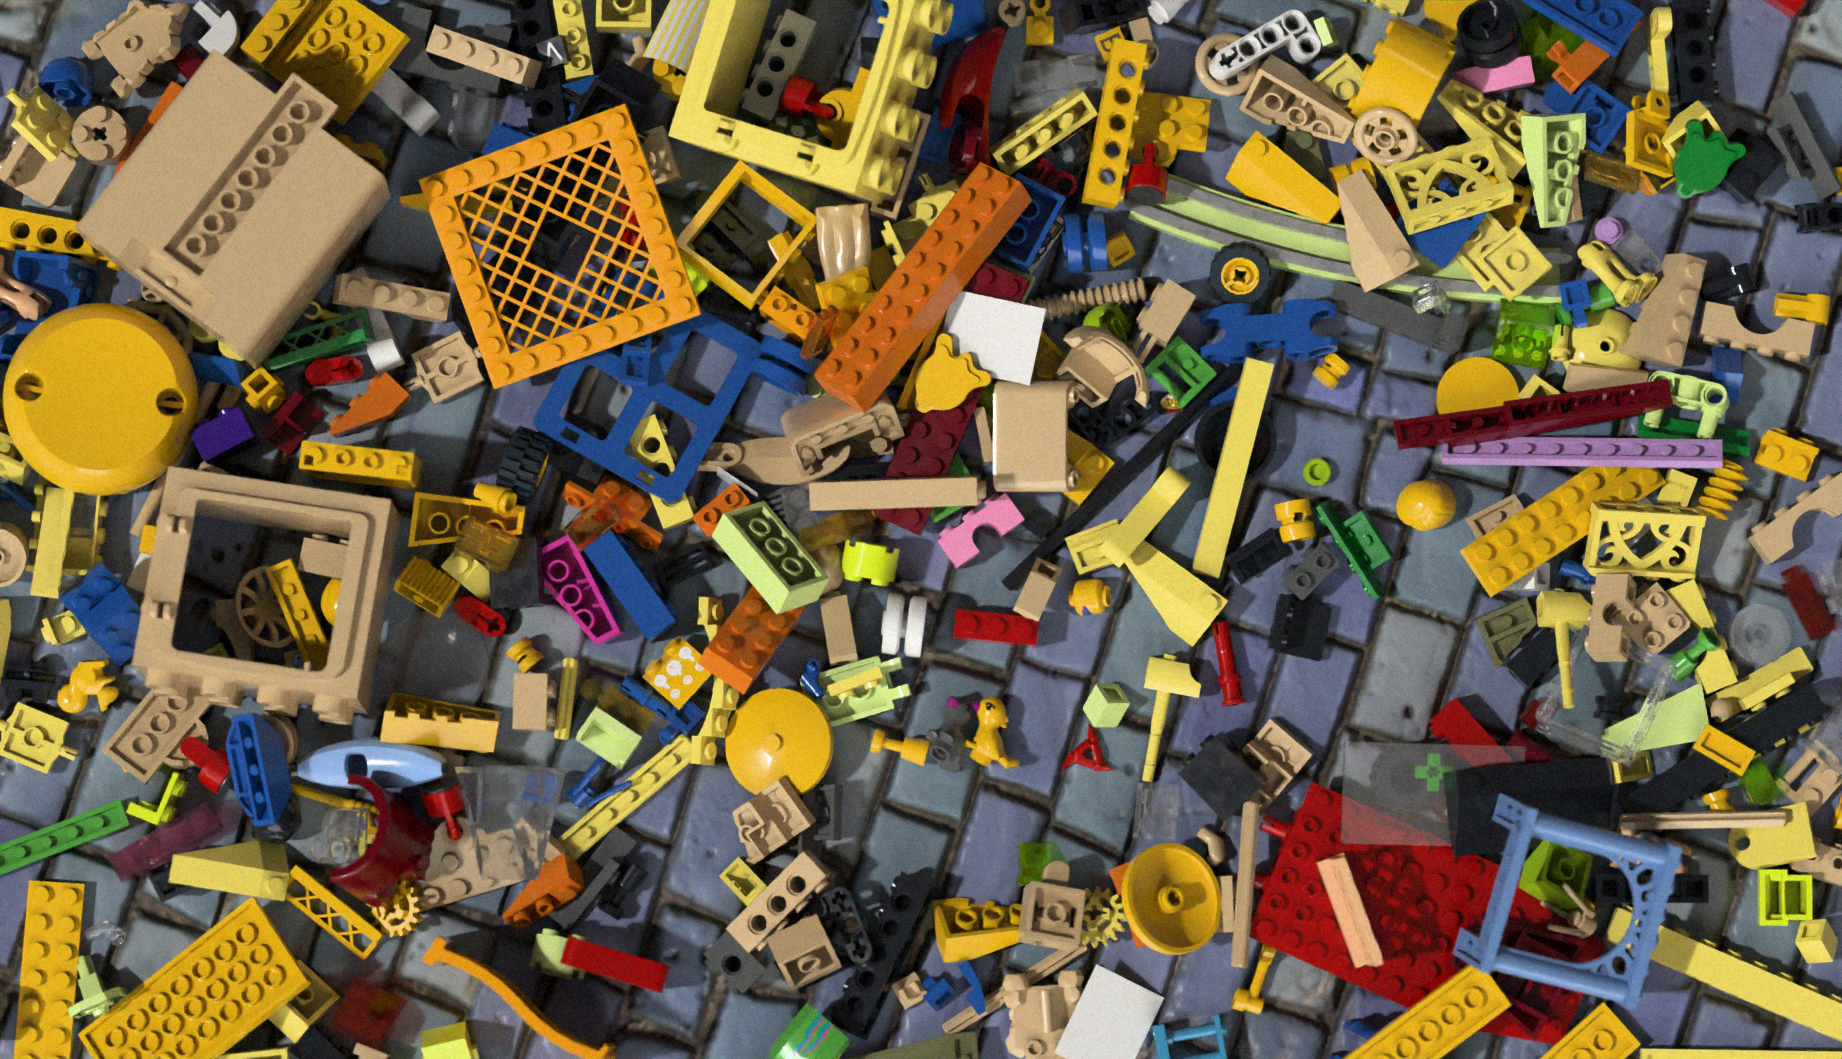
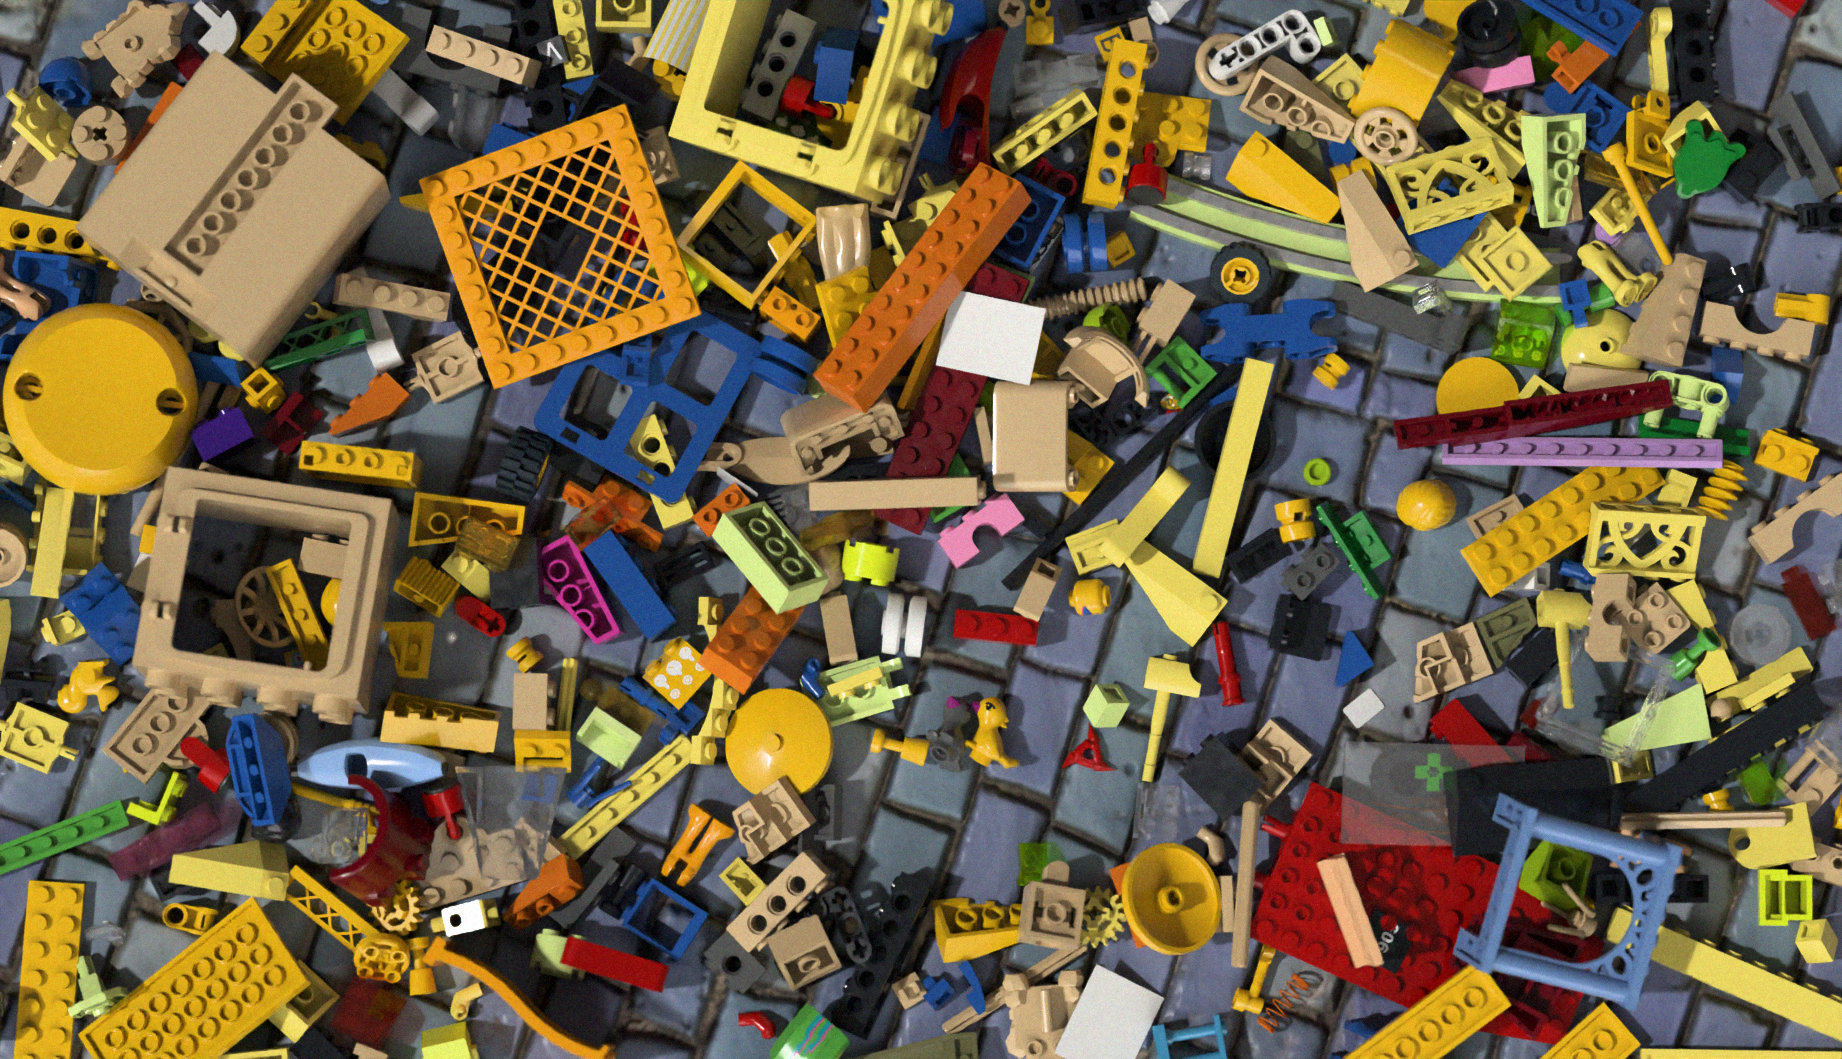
(192, 919): none -> yellow piece
(347, 371): red piece -> none
(381, 957): none -> yellow tile
(411, 647): none -> yellow wing
(421, 978): none -> yellow piece
(462, 1000): none -> light yellow arm
(474, 915): none -> torso
(497, 497): yellow cone -> none
(543, 744): none -> yellow plate
(689, 933): none -> blue window
(697, 820): none -> light orange piece
(760, 1021): none -> red arm
(819, 332): clear orange tile -> none
(836, 62): none -> blue wedge
(947, 379): yellow tile -> none
(1196, 165): none -> clear wheel
(1303, 985): none -> orange piece
(1342, 153): none -> blue tile
(1352, 660): none -> blue slope
(1363, 708): none -> white sticker
(1392, 943): none -> black sticker
(1450, 662): none -> tan slope
(1559, 346): light yellow pin -> none
(1616, 157): none -> yellow piece
(1616, 211): none -> light yellow bracket
(1724, 749): yellow tile -> none

